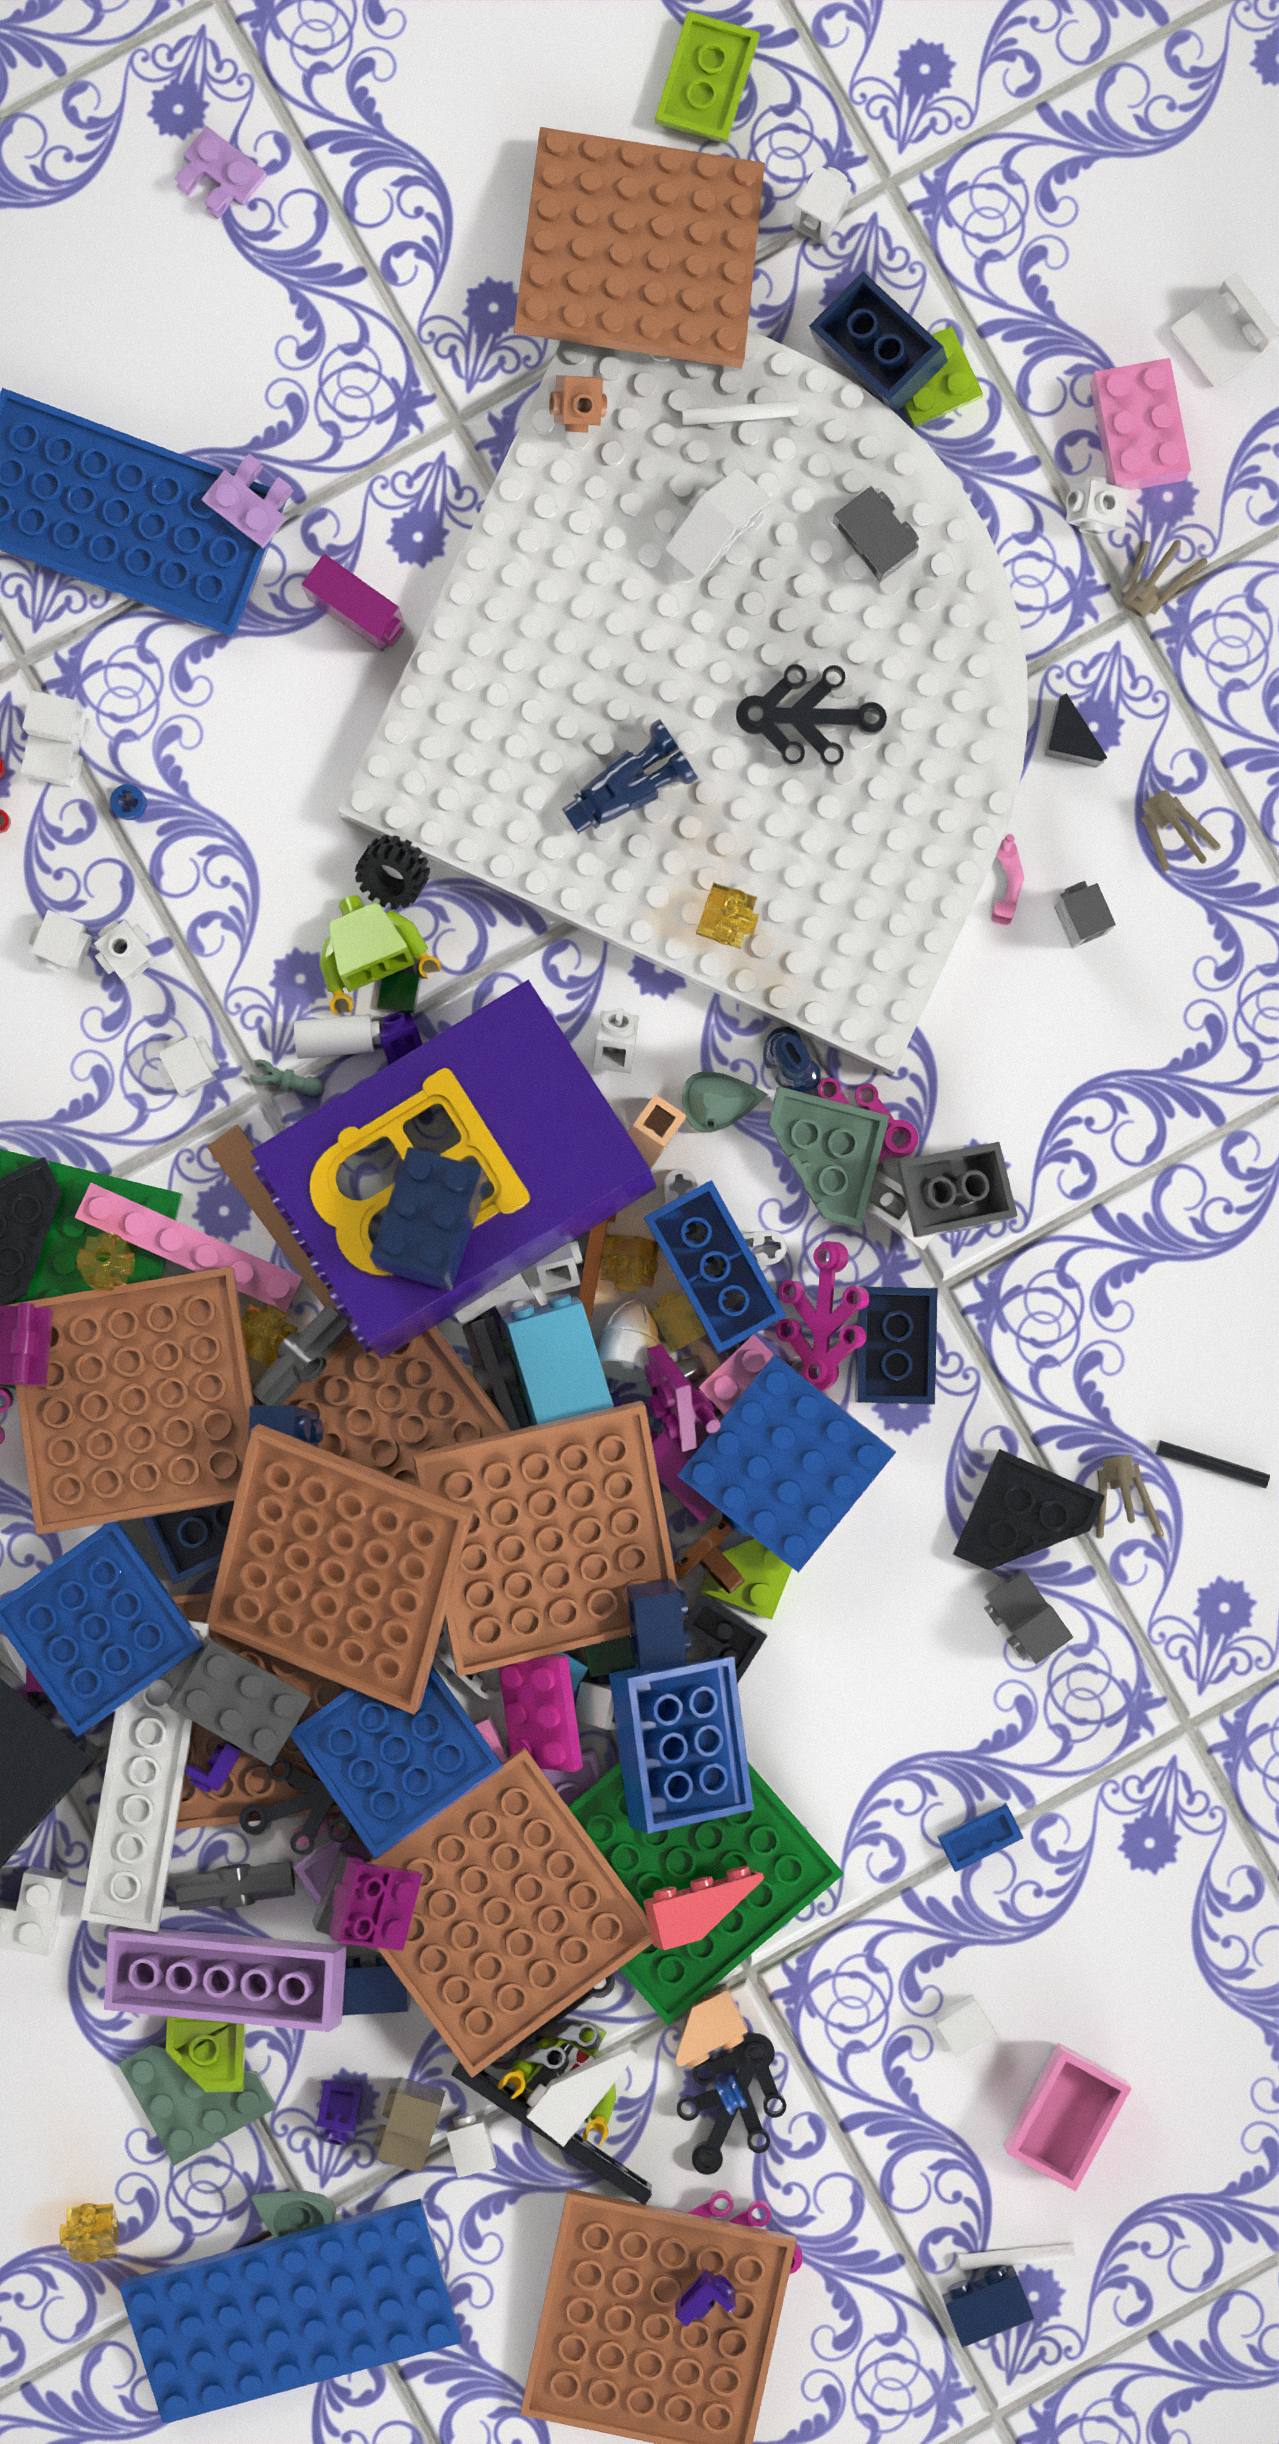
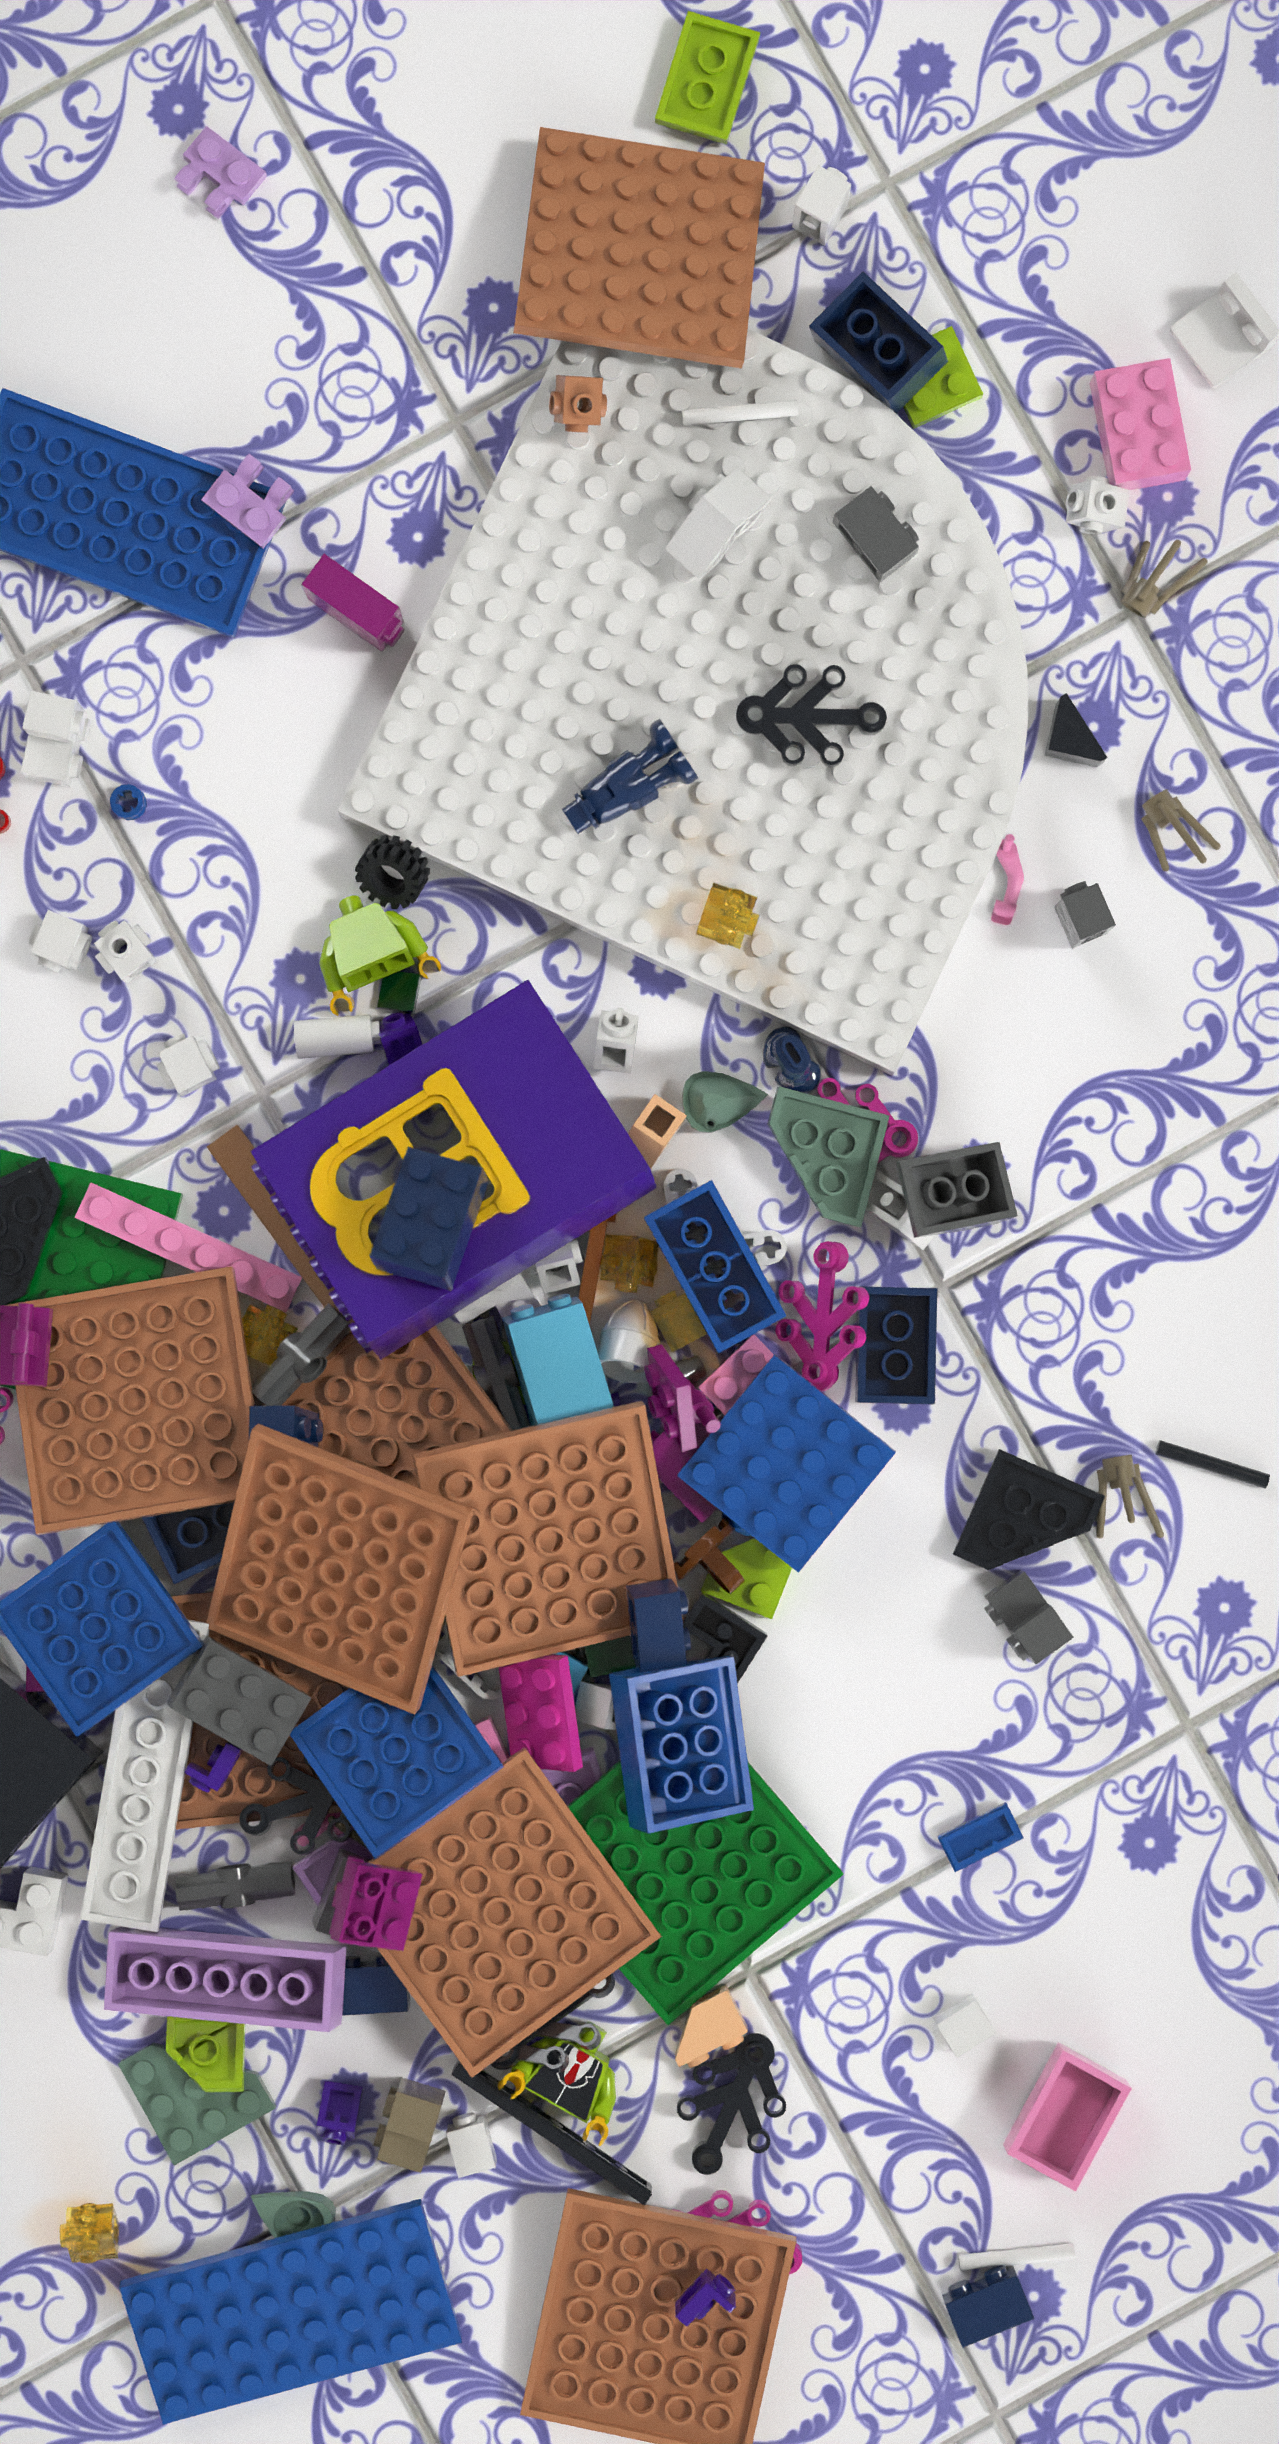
(110, 1273): clear yellow brick -> none
(309, 1086): sand green piece -> none
(573, 2095): white slope -> none
(691, 1913): coral slope -> none
(731, 2095): blue bush -> none

